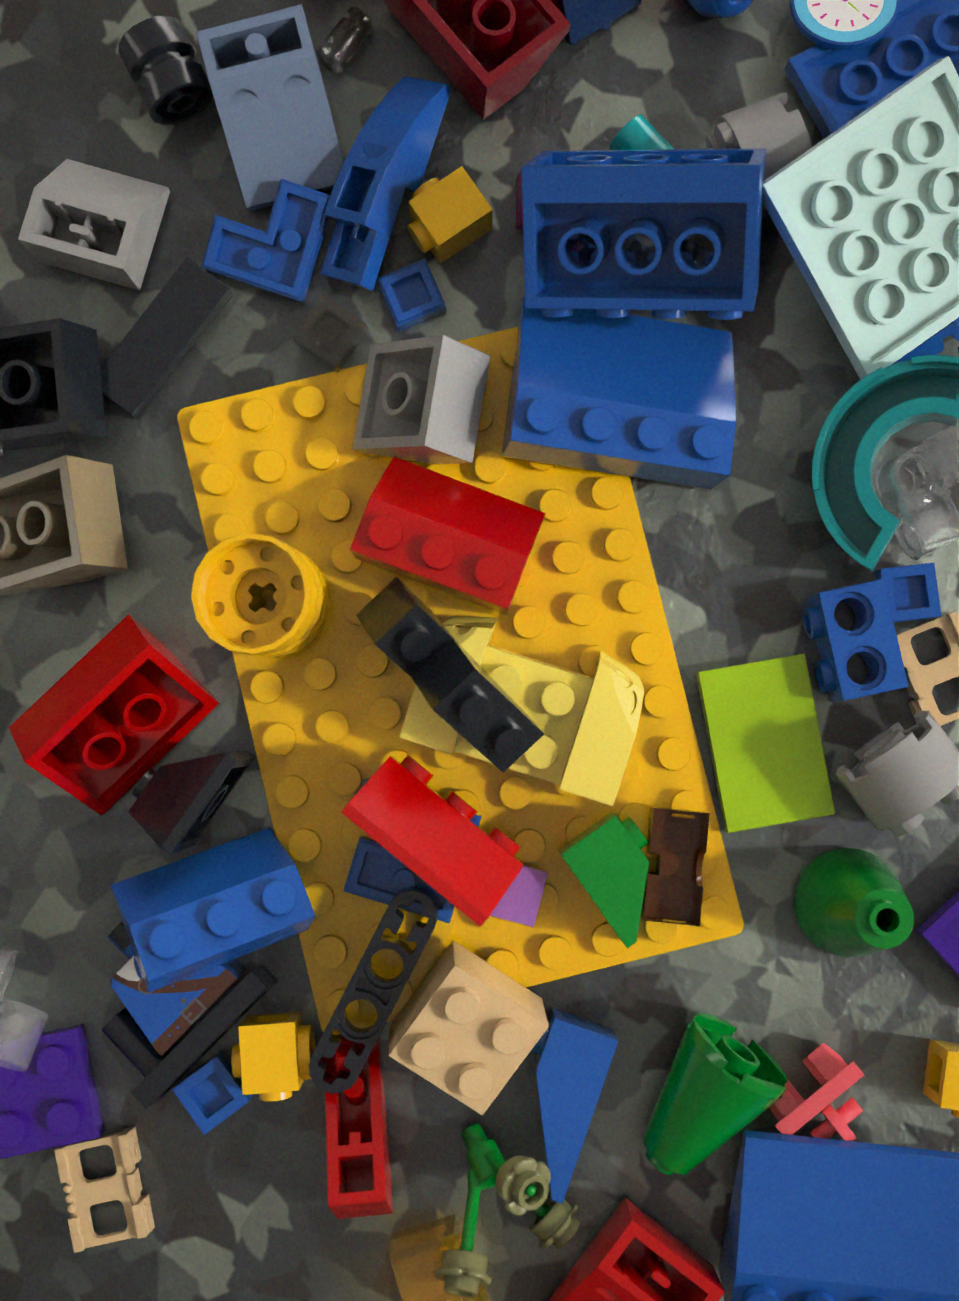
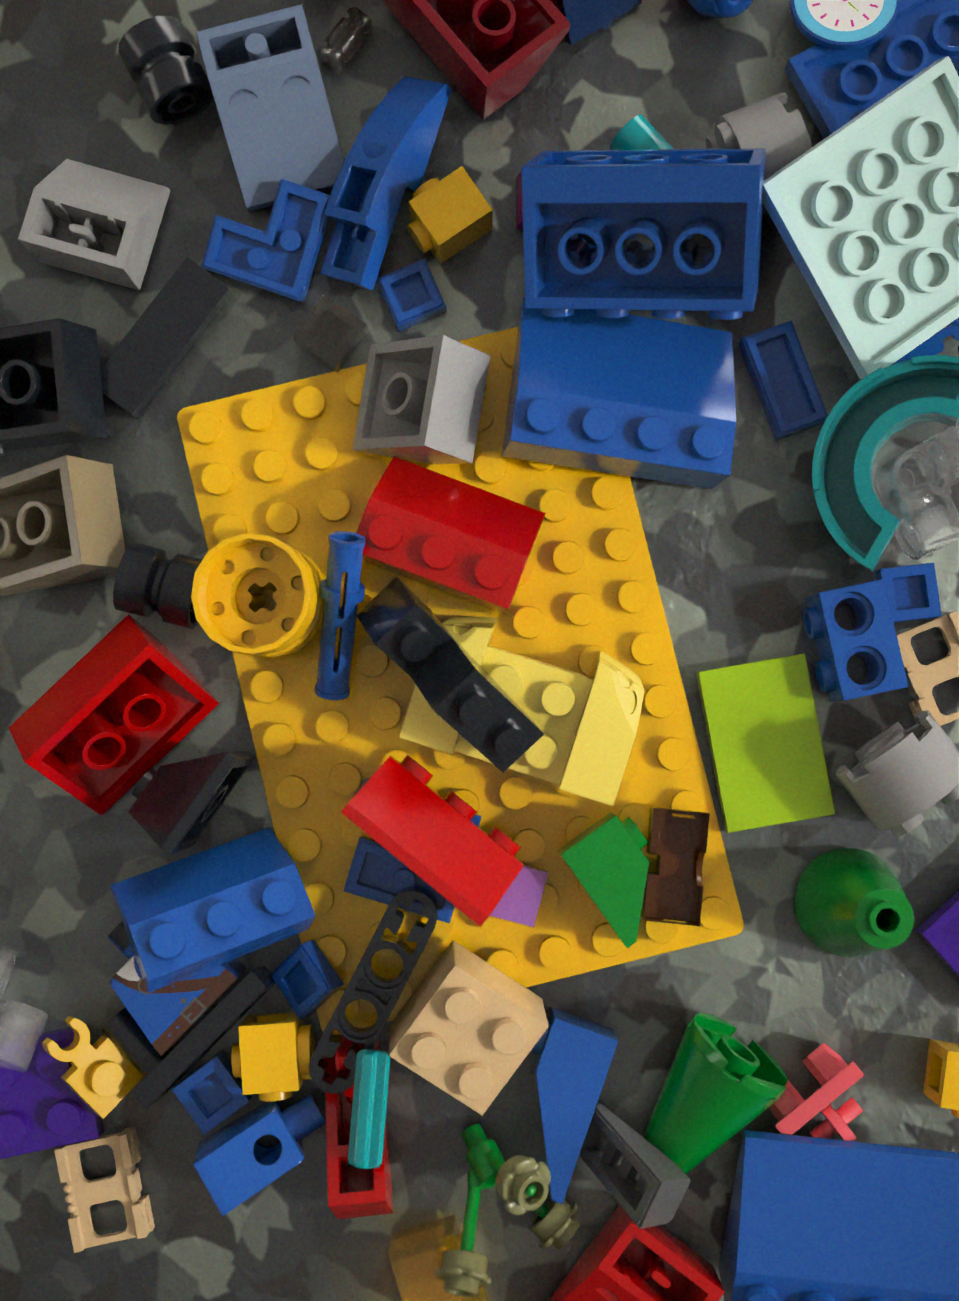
(97, 1071): none -> yellow plate
(153, 583): none -> black wheel
(239, 1166): none -> blue torso
(306, 979): none -> blue tile
(344, 556): none -> blue pin
(369, 1108): none -> teal axle
(661, 1182): none -> dark grey slope
(783, 380): none -> blue tile

